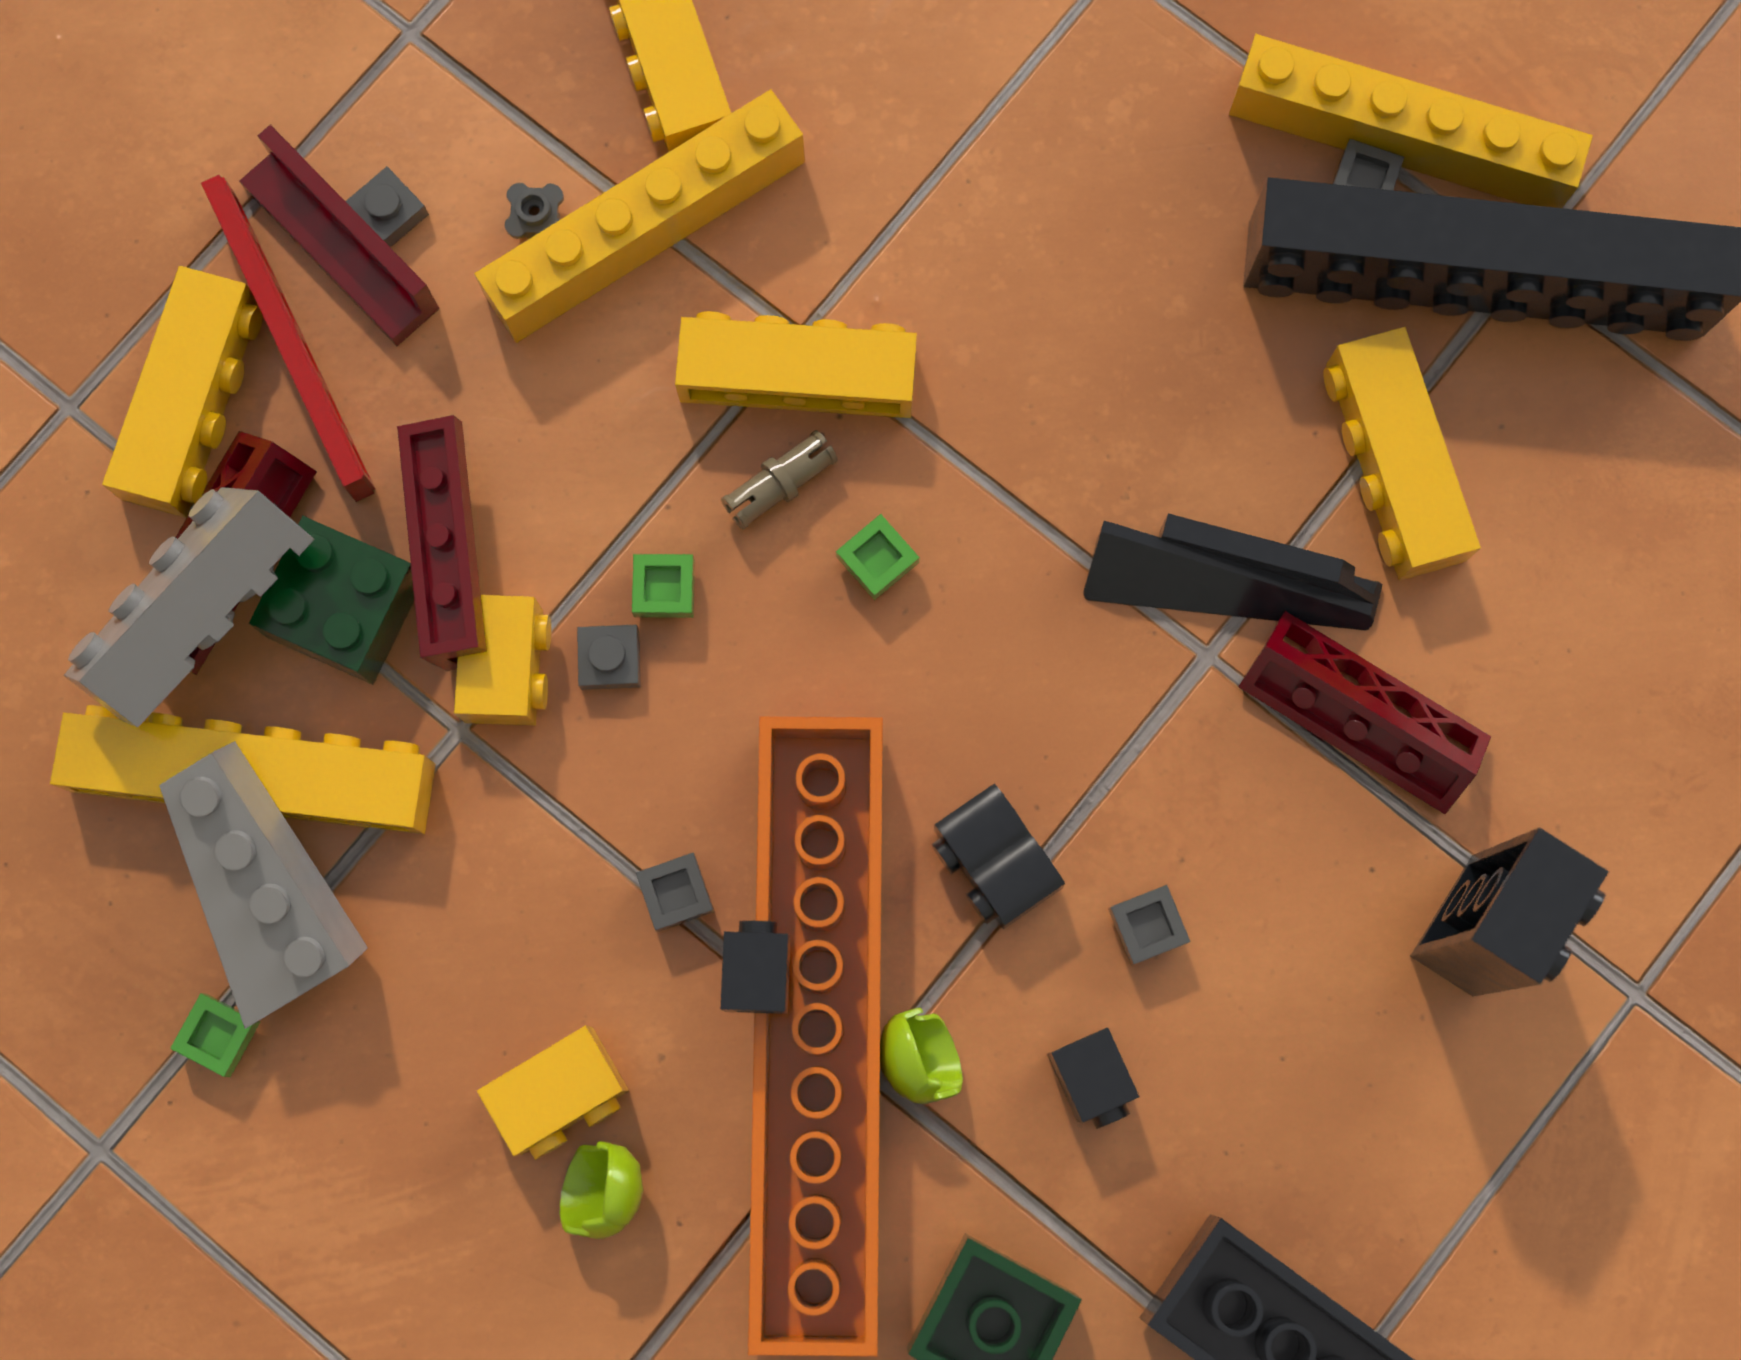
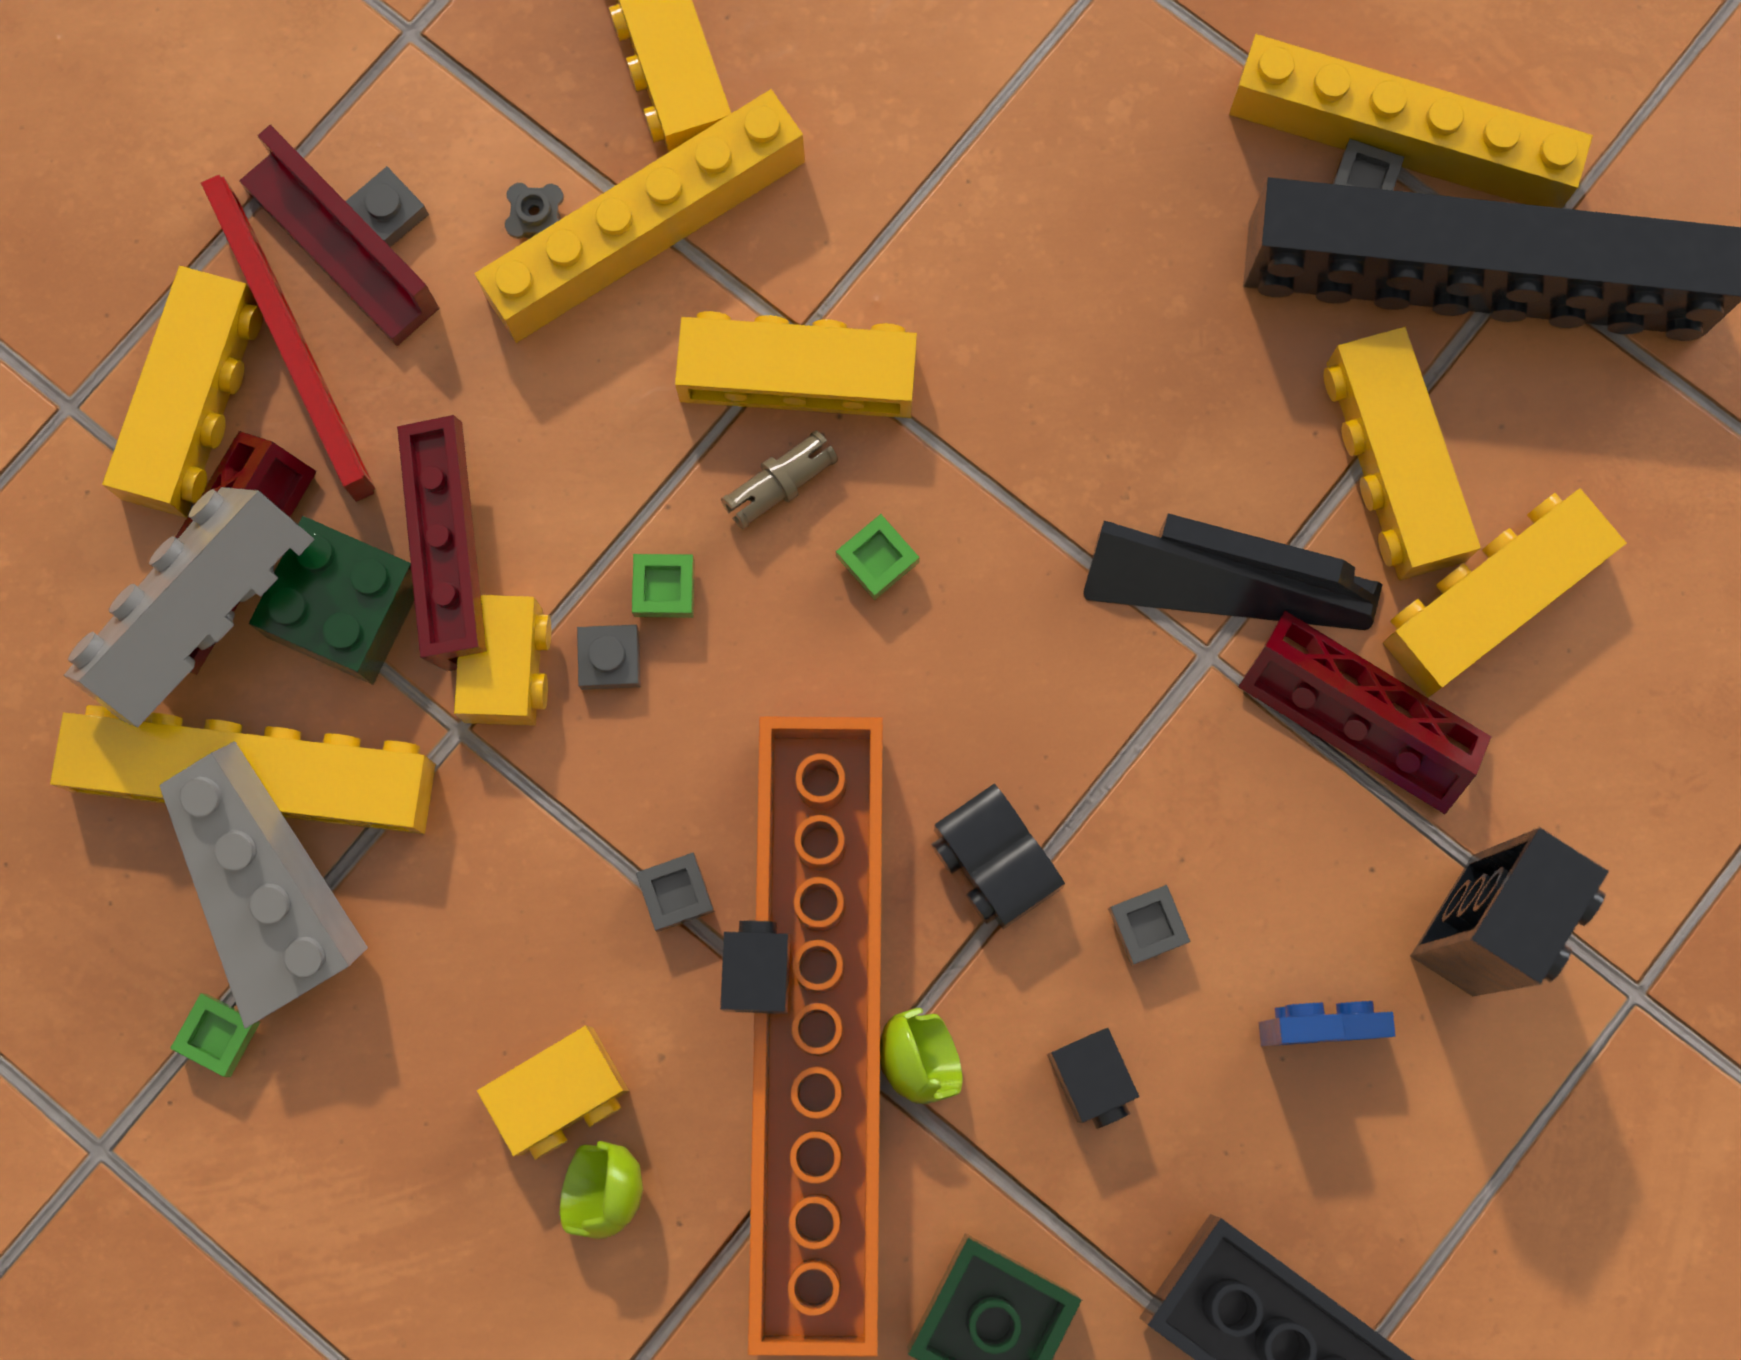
(1309, 1024): none -> blue plate
(1503, 592): none -> yellow brick

